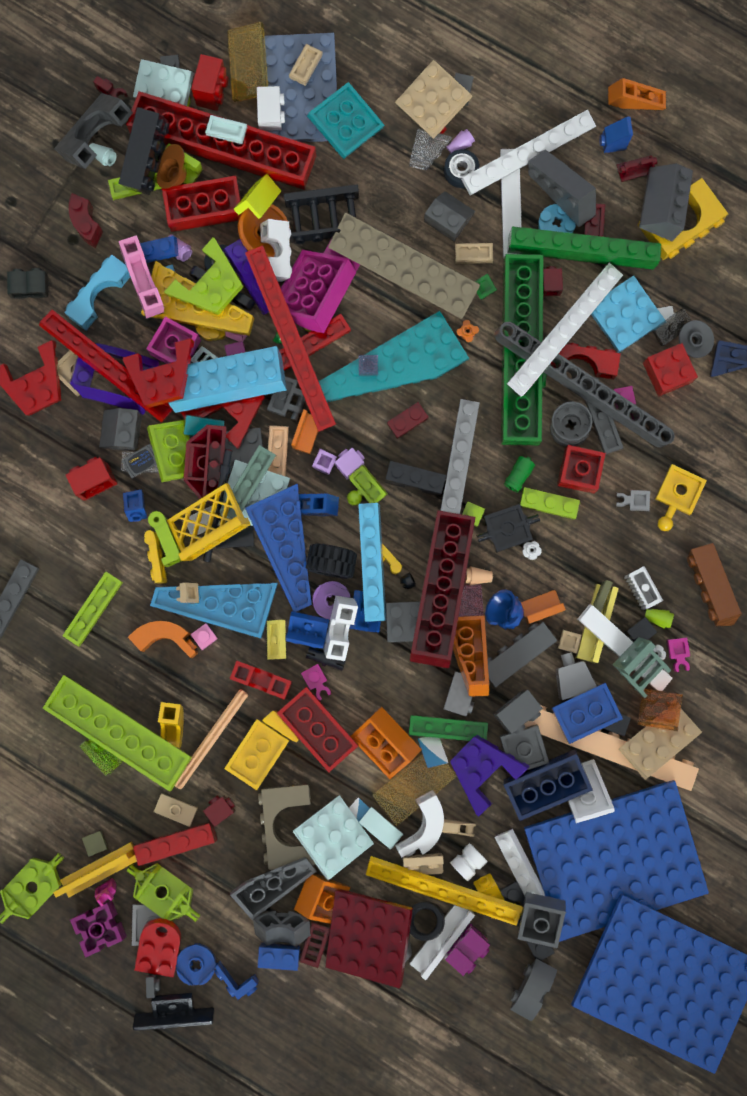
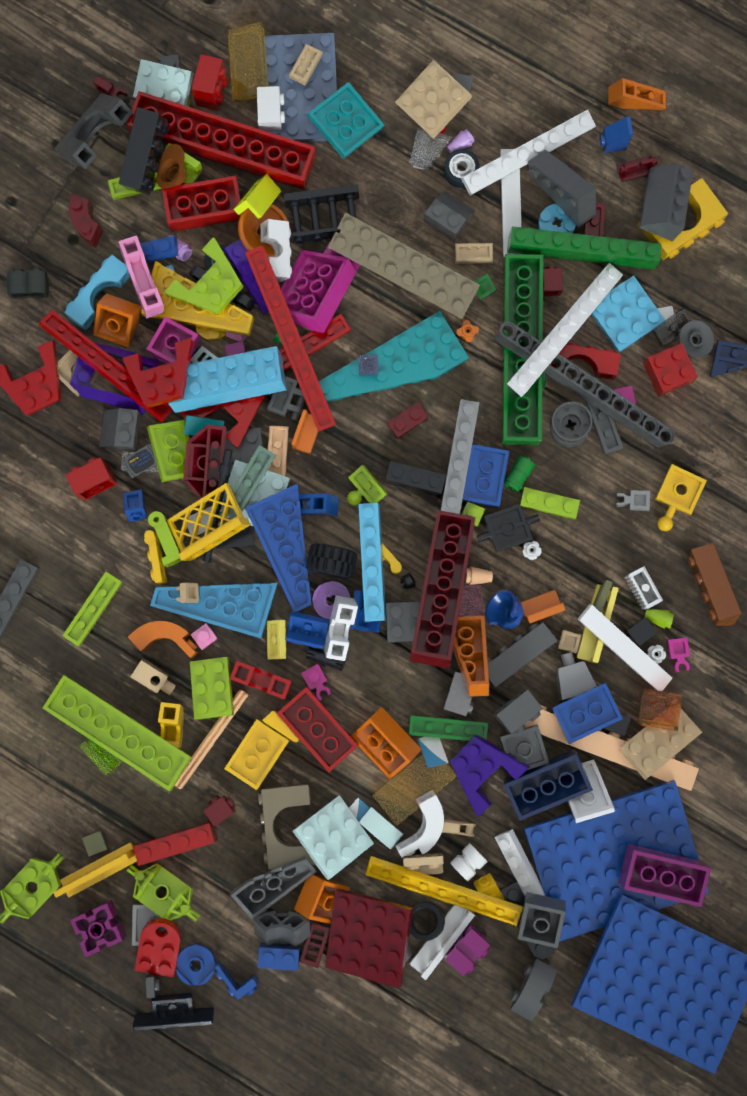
(104, 154): light aqua cone -> none
(105, 891): dark pink plate -> none
(116, 320): none -> orange slope
(144, 673): none -> tan torso
(175, 809): tan plate -> none
(211, 688): none -> lime plate
(226, 129): light aqua tile -> none
(324, 461): lavender brick -> none
(349, 462): lavender brick -> none
(485, 475): none -> blue plate
(581, 469): red brick -> none
(633, 657): sand green plate -> none
(664, 875): none -> magenta brick

